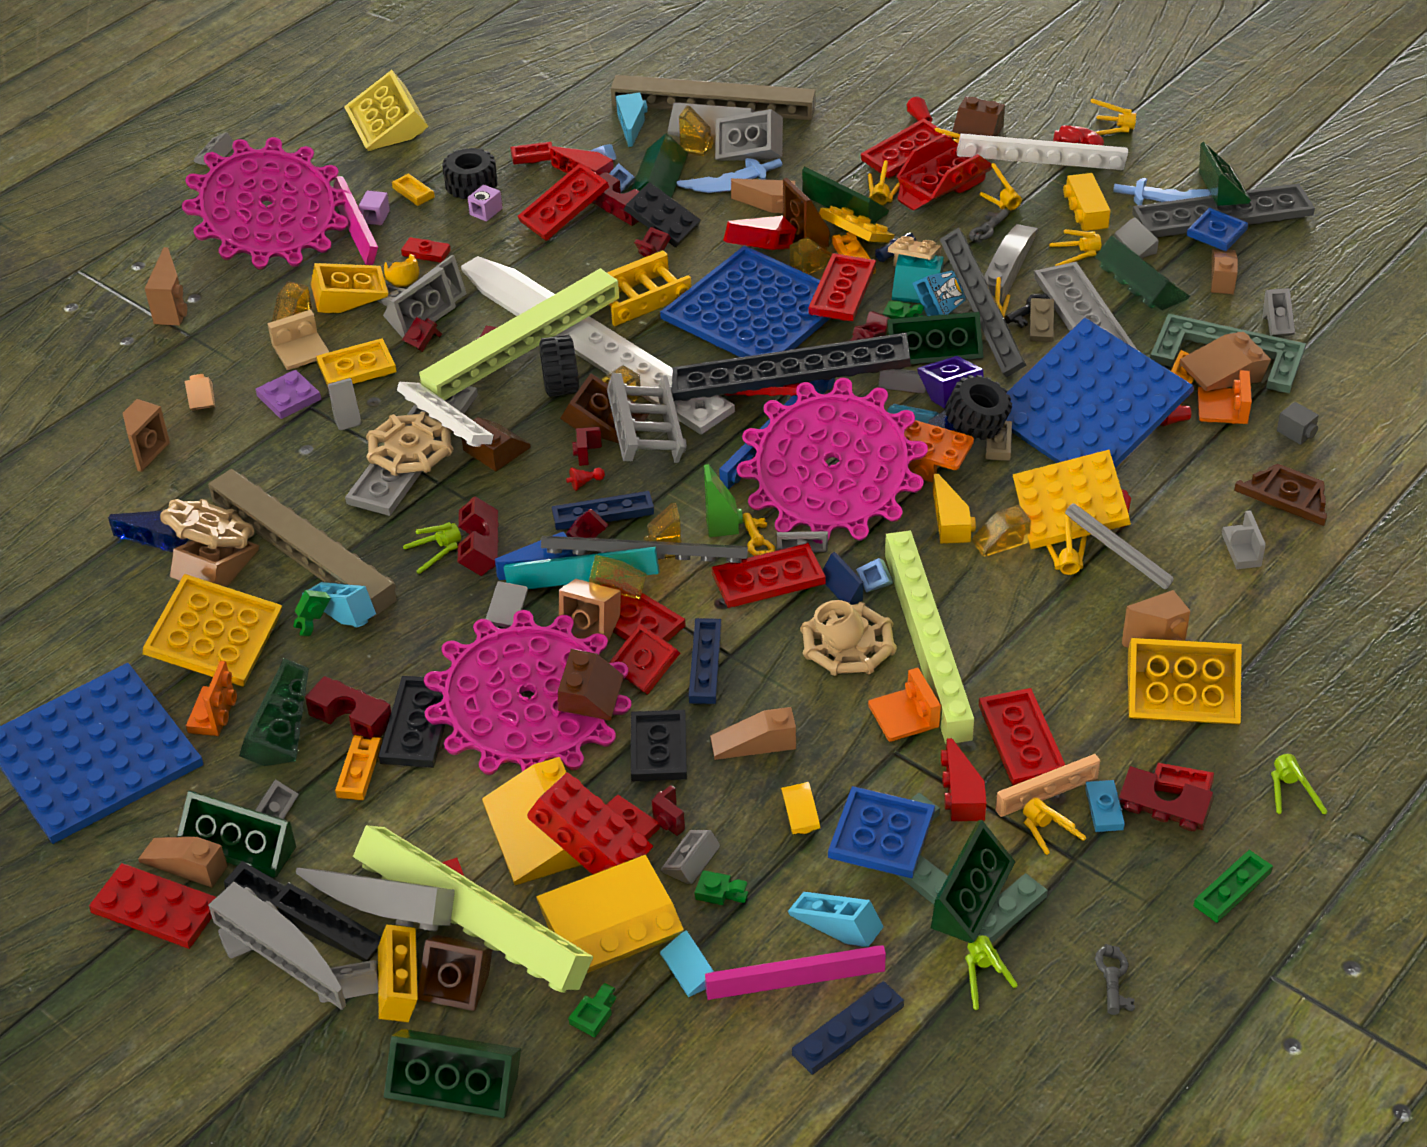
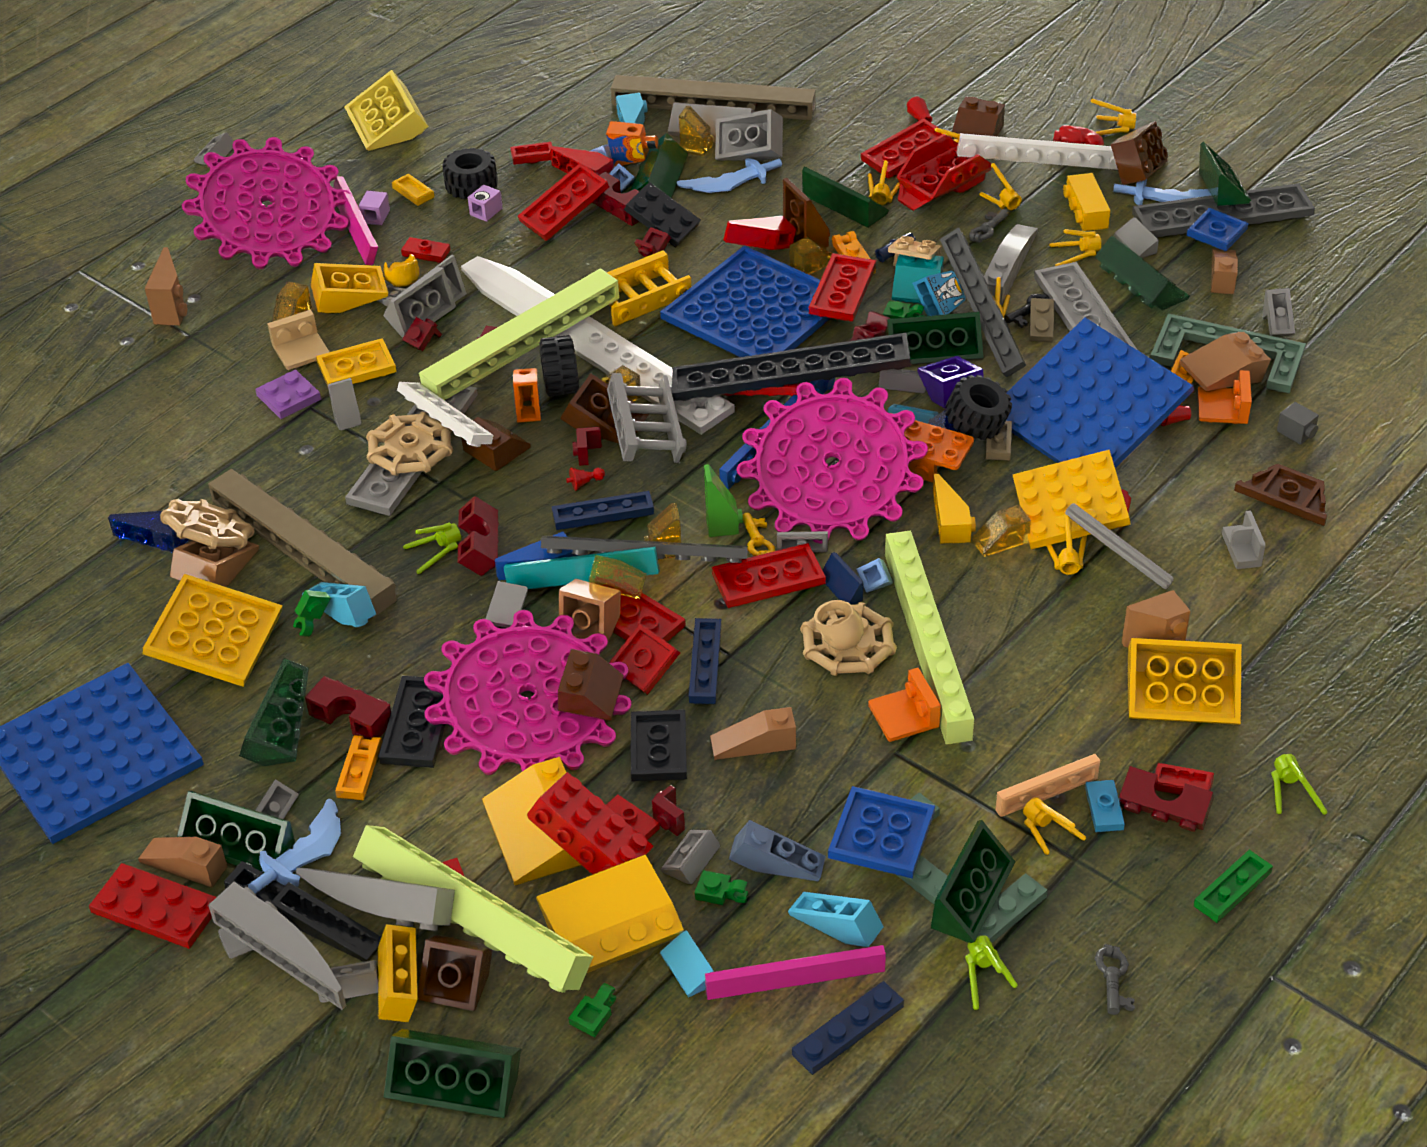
(145, 432): medium nougat slope -> none
(199, 392): light nougat slope -> none
(213, 704): orange bracket -> none
(320, 843): none -> light blue sword
(526, 388): none -> orange torso
(587, 525): dark red bracket -> none
(629, 142): none -> torso
(759, 193): medium nougat slope -> none
(775, 854): none -> sand blue slope
(800, 808): yellow slope -> none
(857, 225): yellow plate -> none
(965, 786): red slope -> none
(1020, 734): red plate -> none
(1139, 153): none -> reddish brown slope

